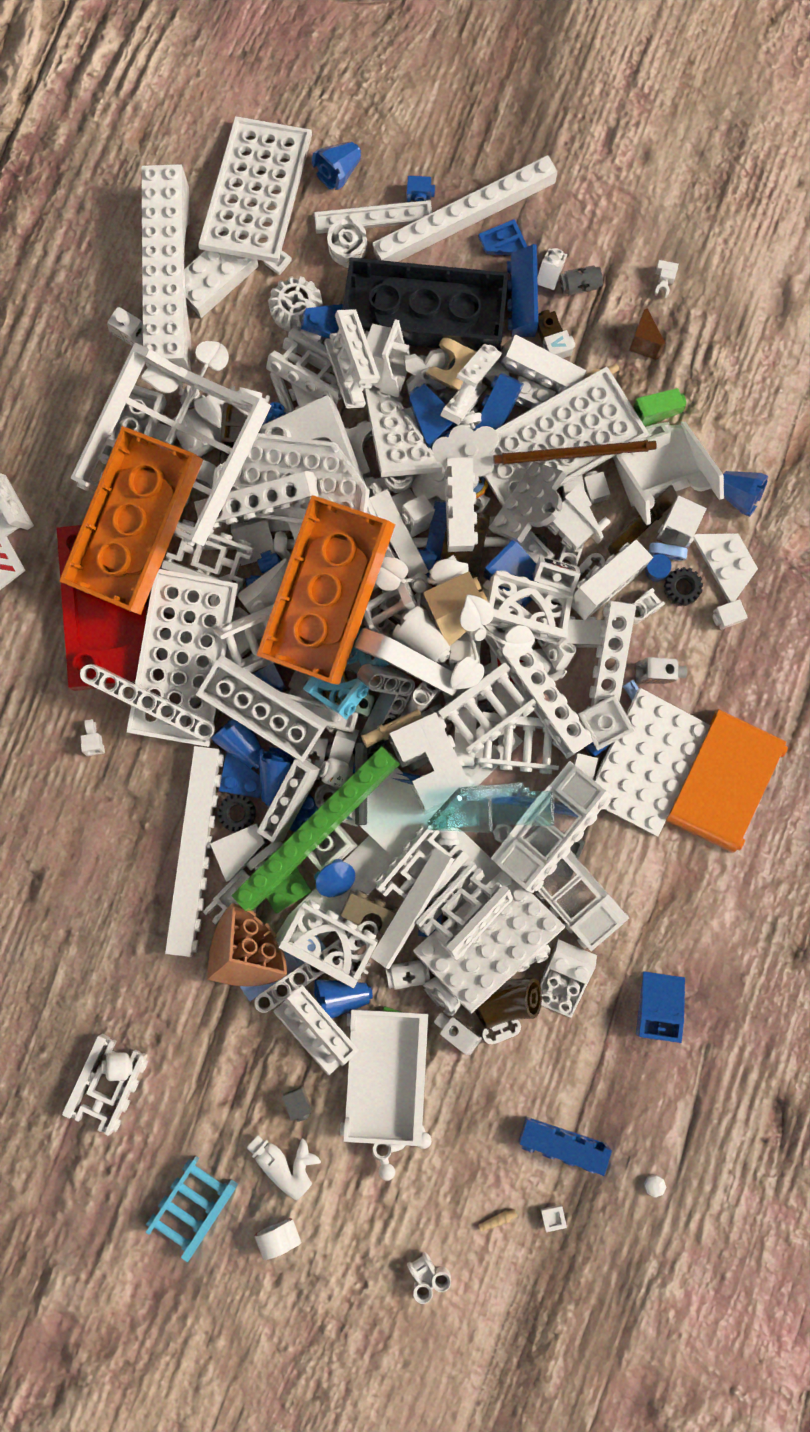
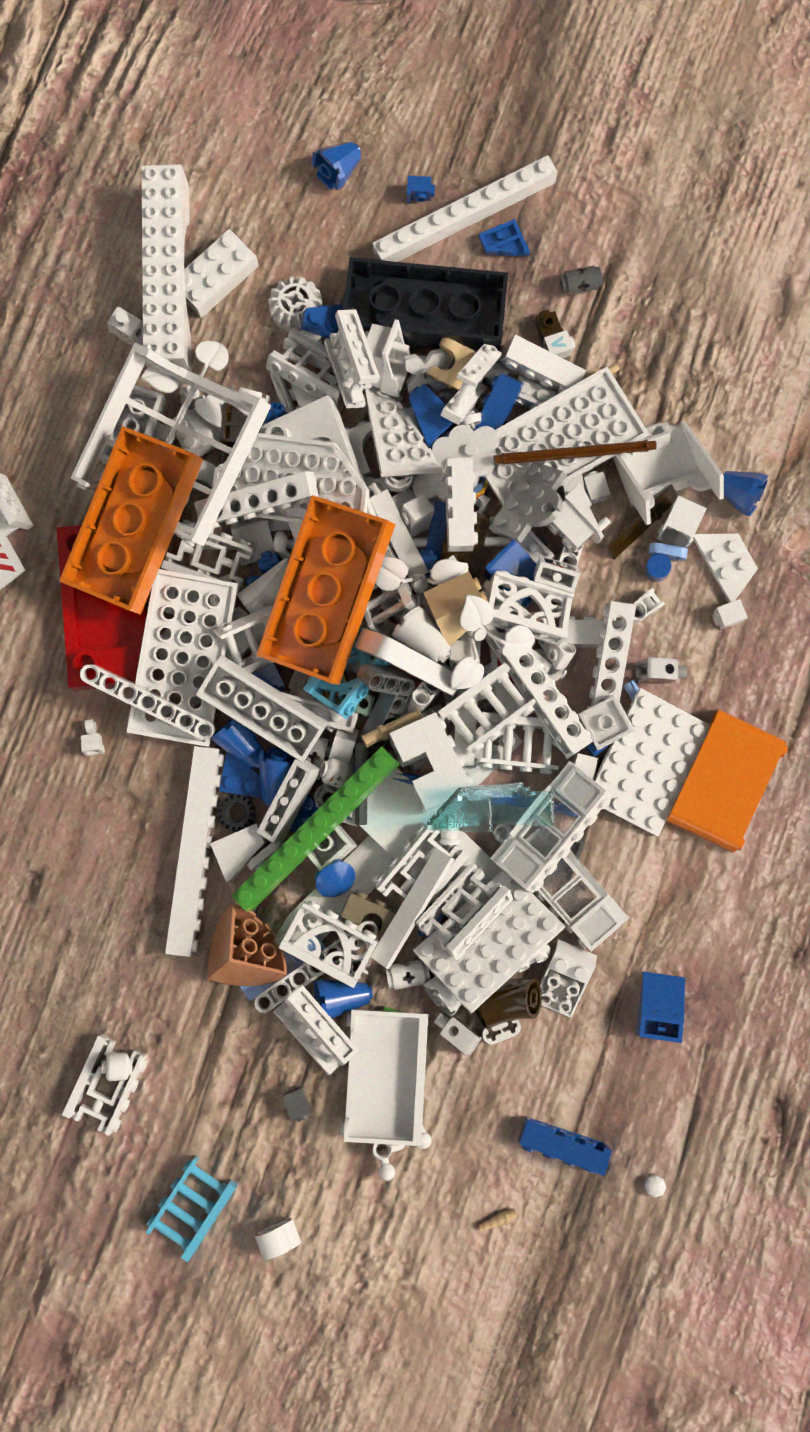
(224, 897): white hinge -> none
(229, 175): white piece -> none
(275, 1166): white piece -> none
(283, 262): white plate -> none
(288, 891): bright green plate -> none
(346, 240): white brick -> none
(375, 215): white tile -> none
(425, 1276): white piece -> none
(524, 292): blue slope -> none
(551, 268): white slope -> none
(553, 1218): white plate -> none
(587, 563): white beam -> none
(609, 579): white brick -> none
(647, 338): reddish brown slope -> none
(659, 406): bright green slope -> none
(667, 274): white piece -> none
(692, 578): black tyre -> none

